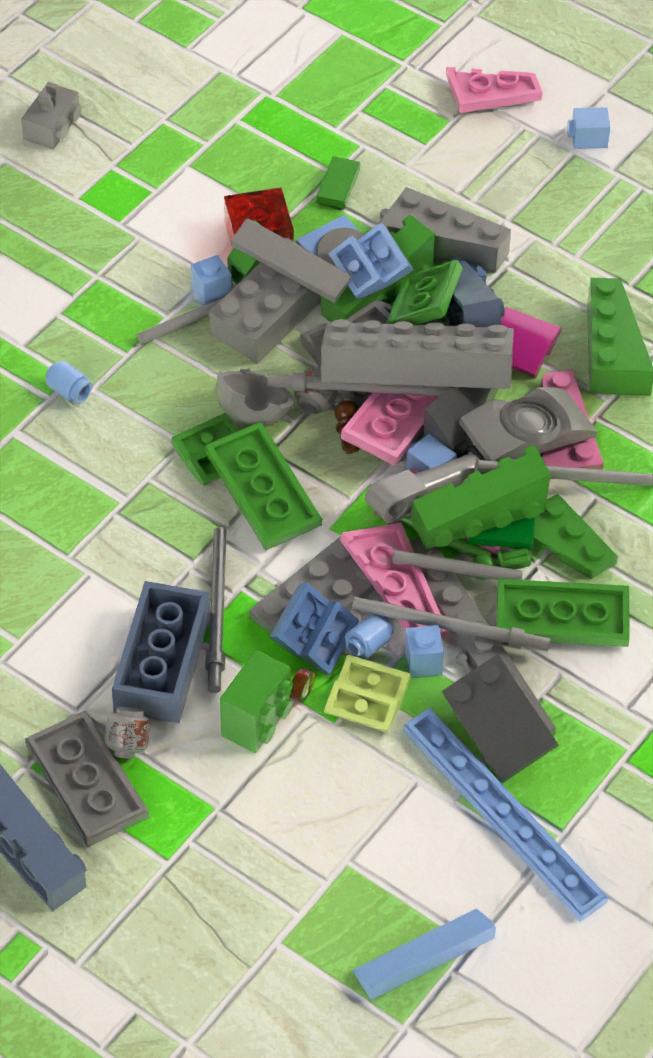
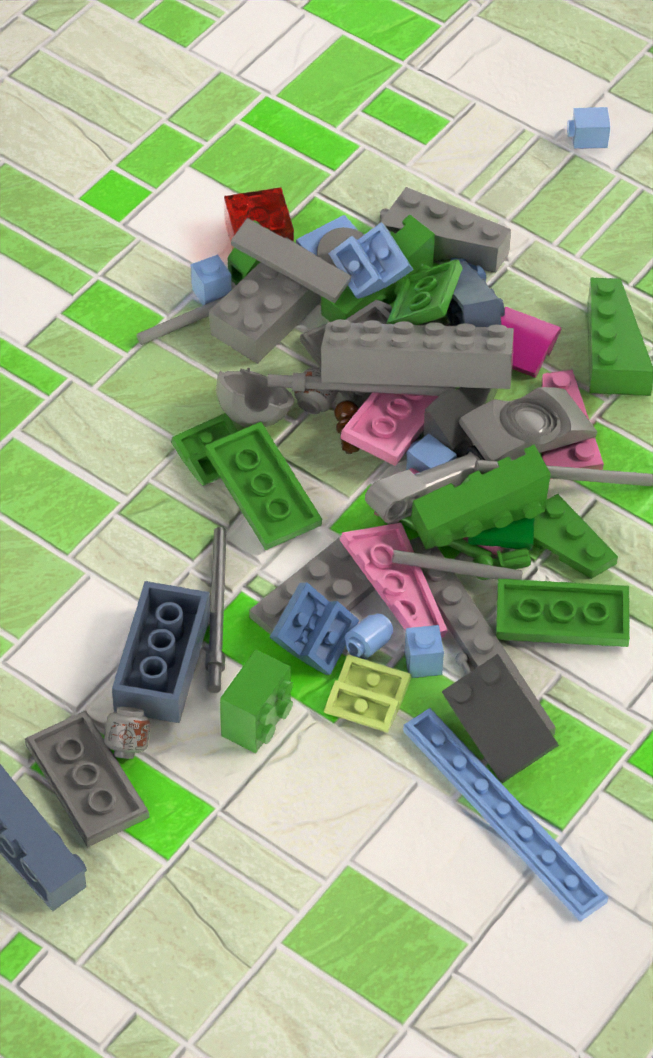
(51, 115): light grey brick -> none
(68, 382): light blue brick -> none
(302, 684): clear red tile -> none
(338, 182): bright green tile -> none
(425, 953): light blue slope -> none
(486, 91): bright pink wing -> none
(514, 637): light grey bar -> none

